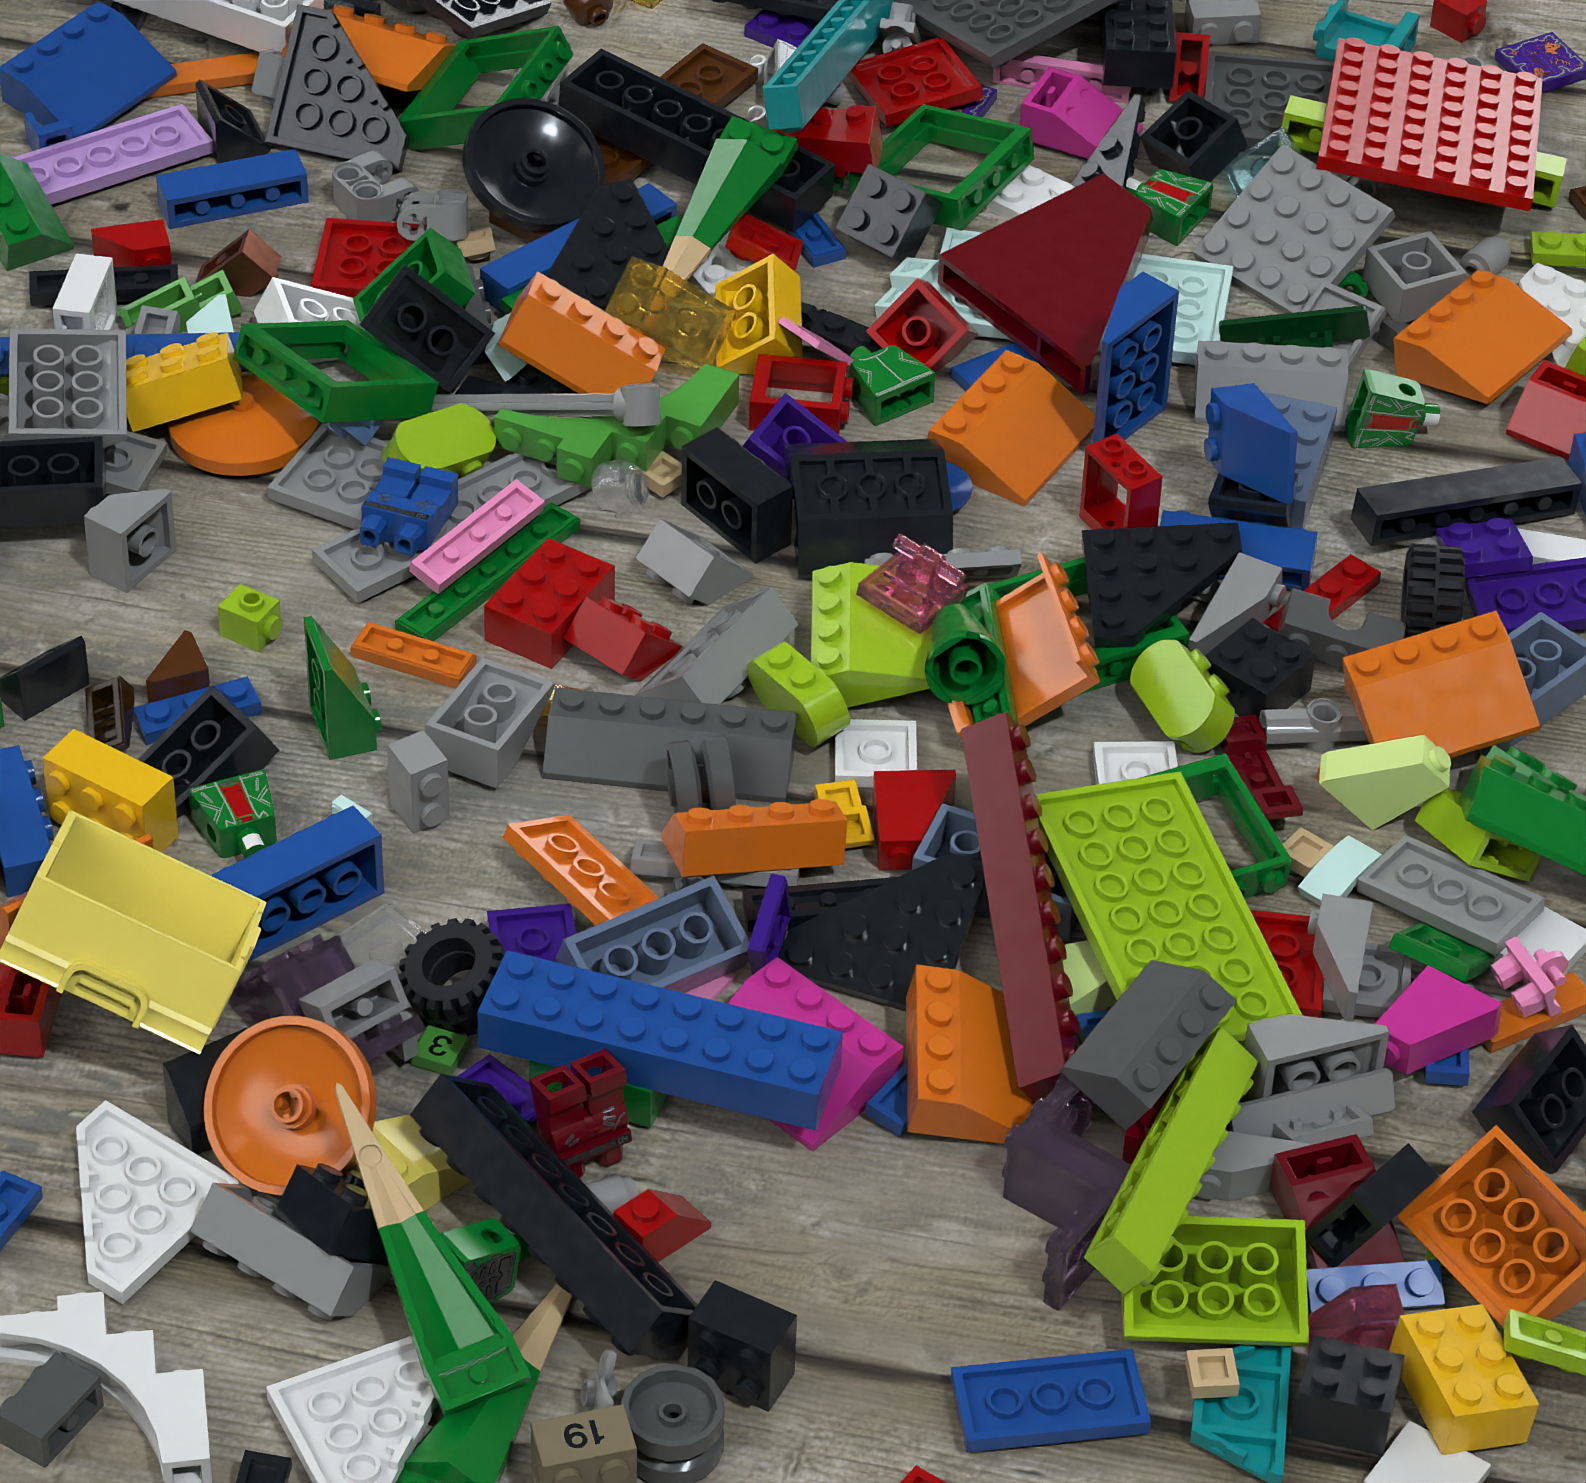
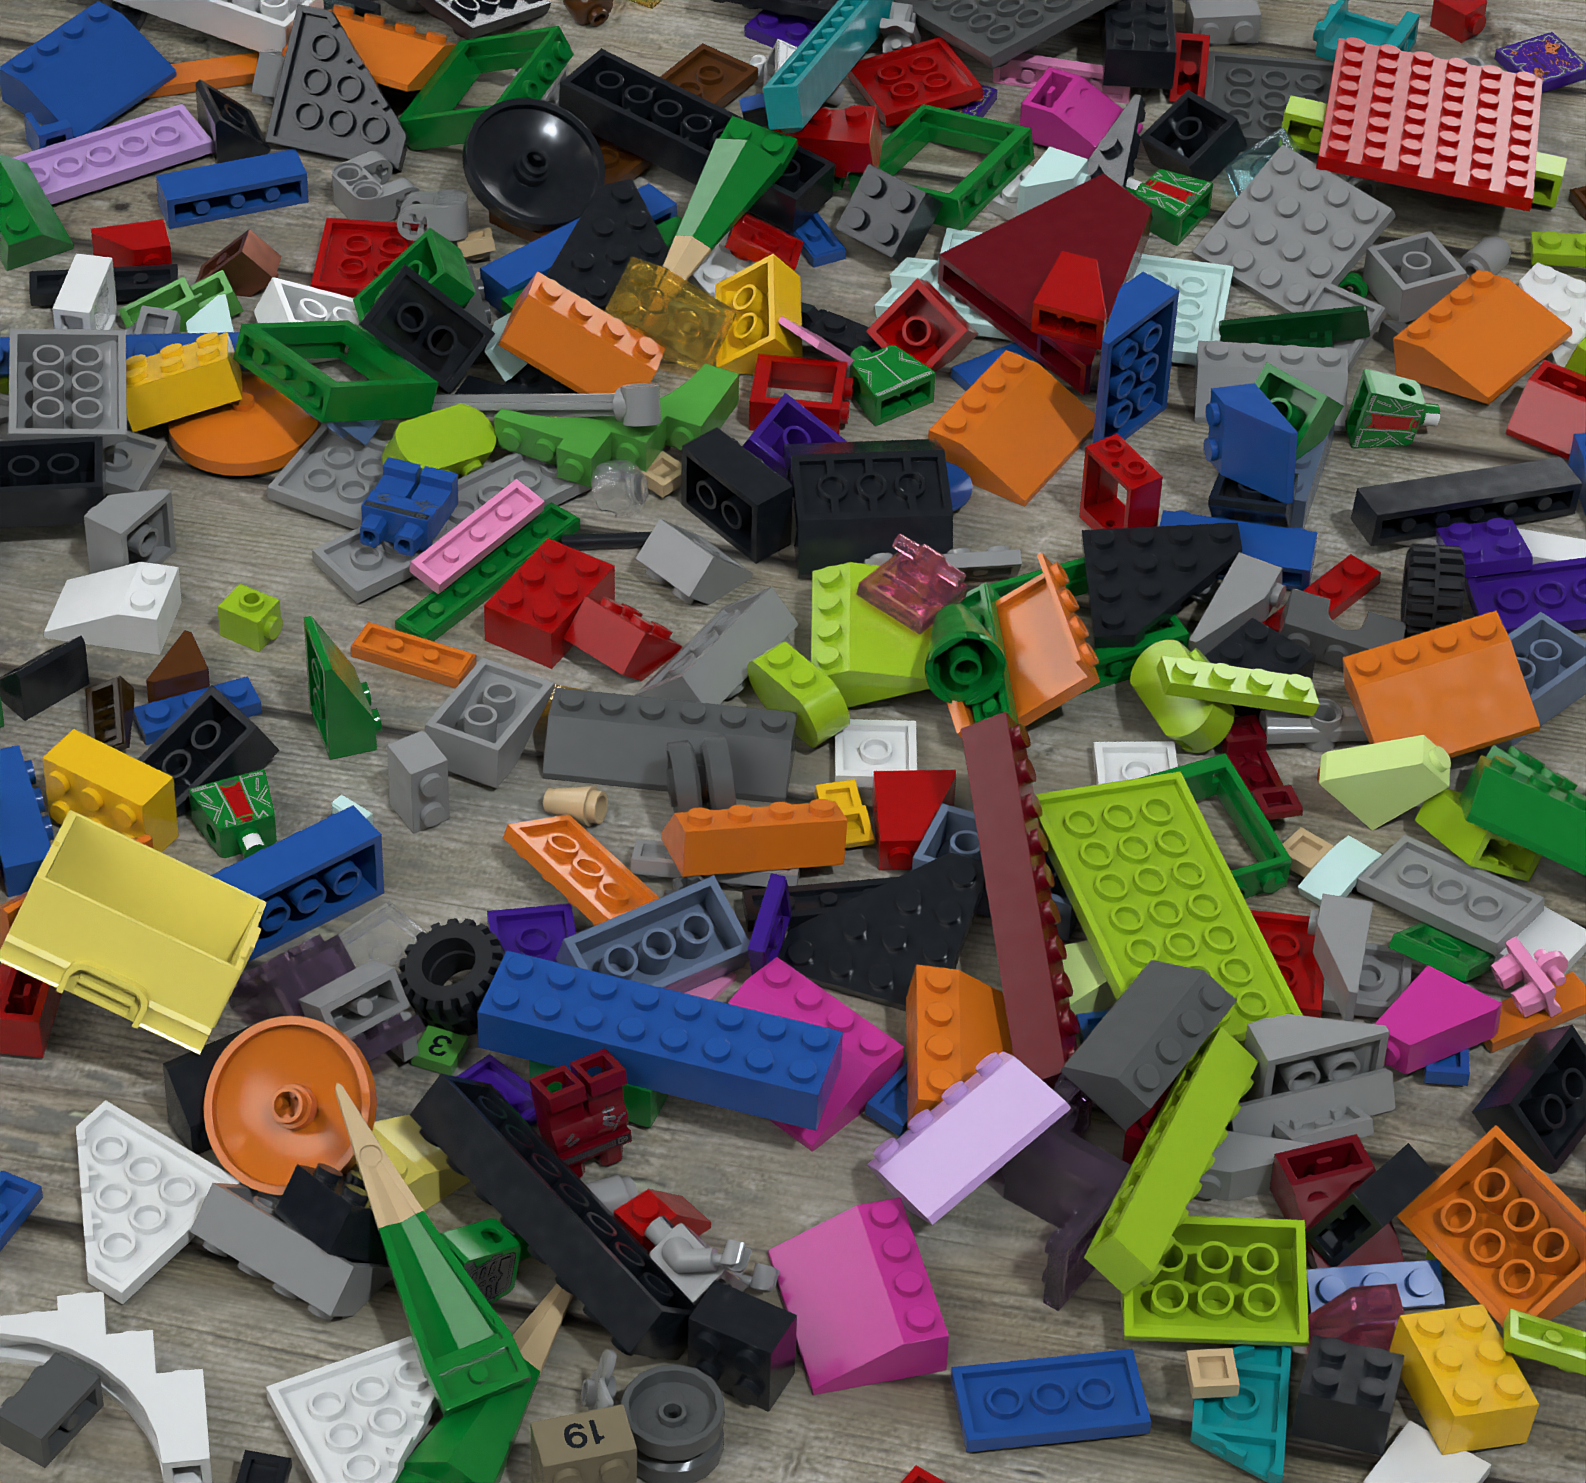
(119, 608): none -> white slope
(584, 803): none -> tan cone
(605, 540): none -> black bar
(696, 1265): none -> light grey torso
(754, 109): none -> blue tile
(861, 1299): none -> dark pink slope
(966, 1136): none -> lavender slope
(1050, 177): none -> light aqua slope
(1071, 302): none -> red slope
(1237, 685): none -> lime plate
(1302, 406): none -> green slope

